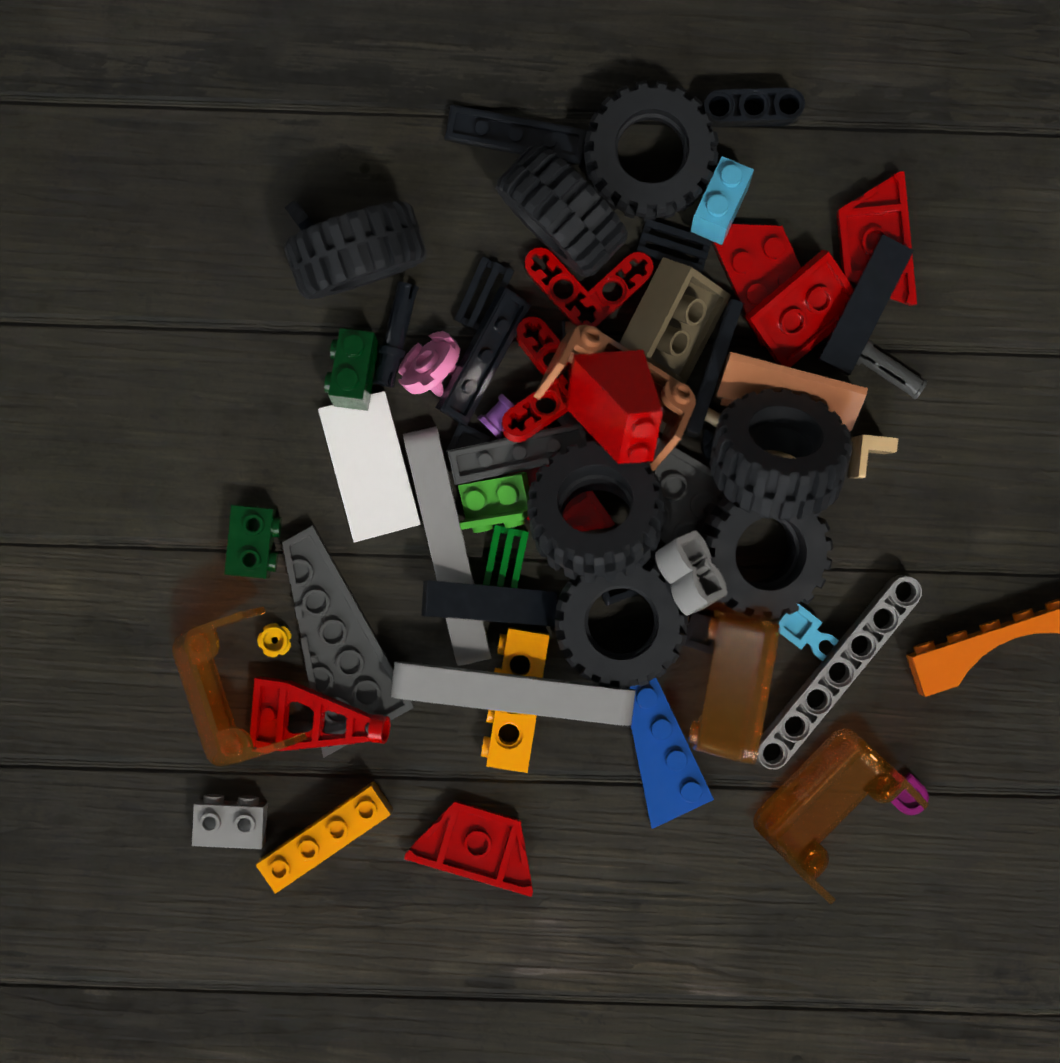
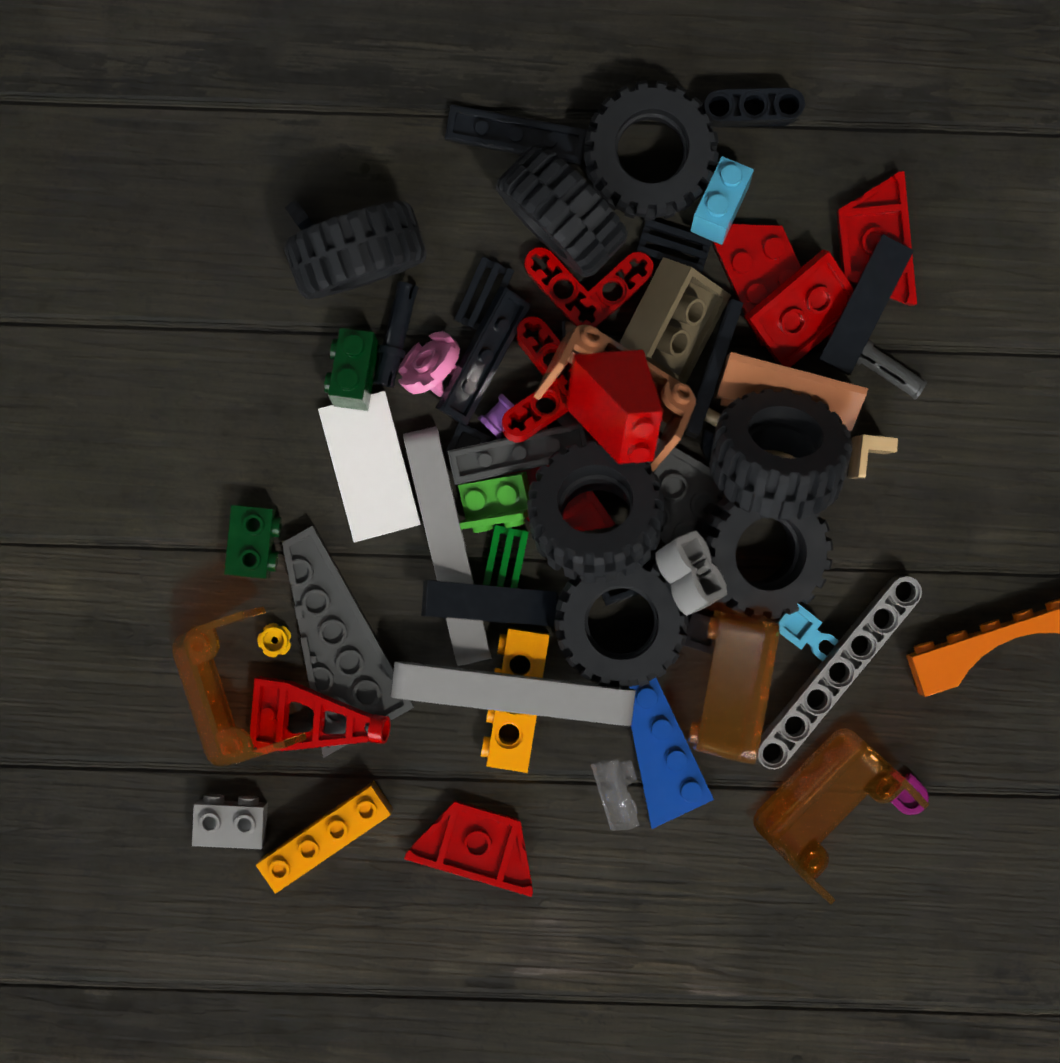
(611, 781): none -> clear hinge

